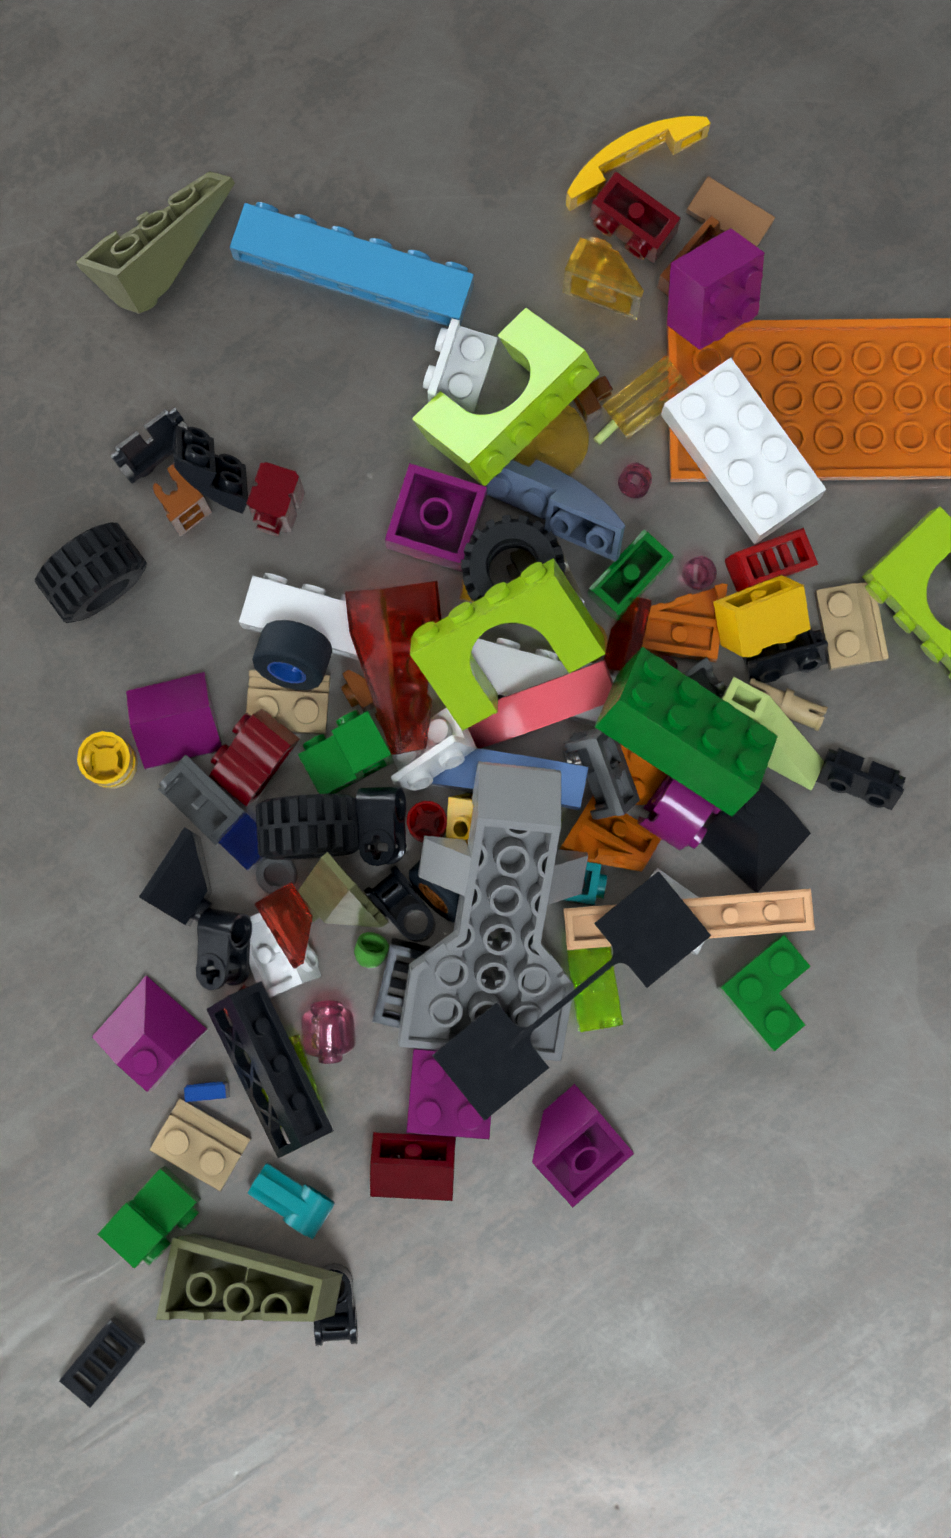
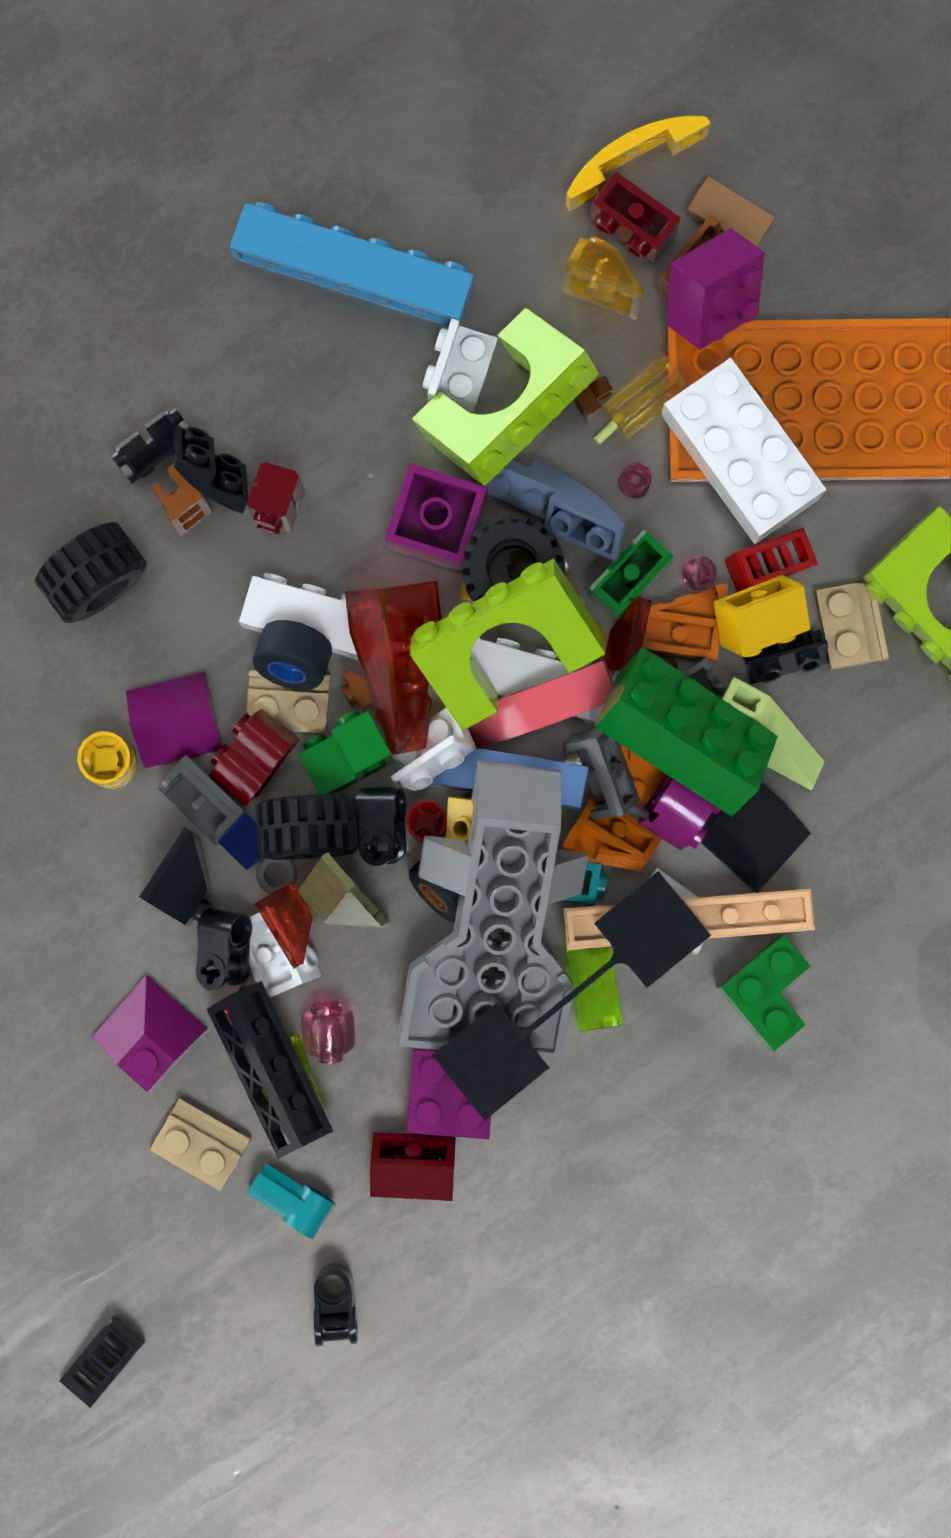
(143, 1223): green brick -> none
(148, 258): olive wedge -> none
(206, 1091): blue tile -> none
(237, 1283): olive wedge -> none
(370, 950): bright green hinge -> none
(401, 904): black piece -> none
(401, 948): black slope -> none
(559, 444): clear yellow tile -> none
(577, 1146): magenta slope -> none
(794, 707): tan pin -> none
(878, 787): black hinge -> none

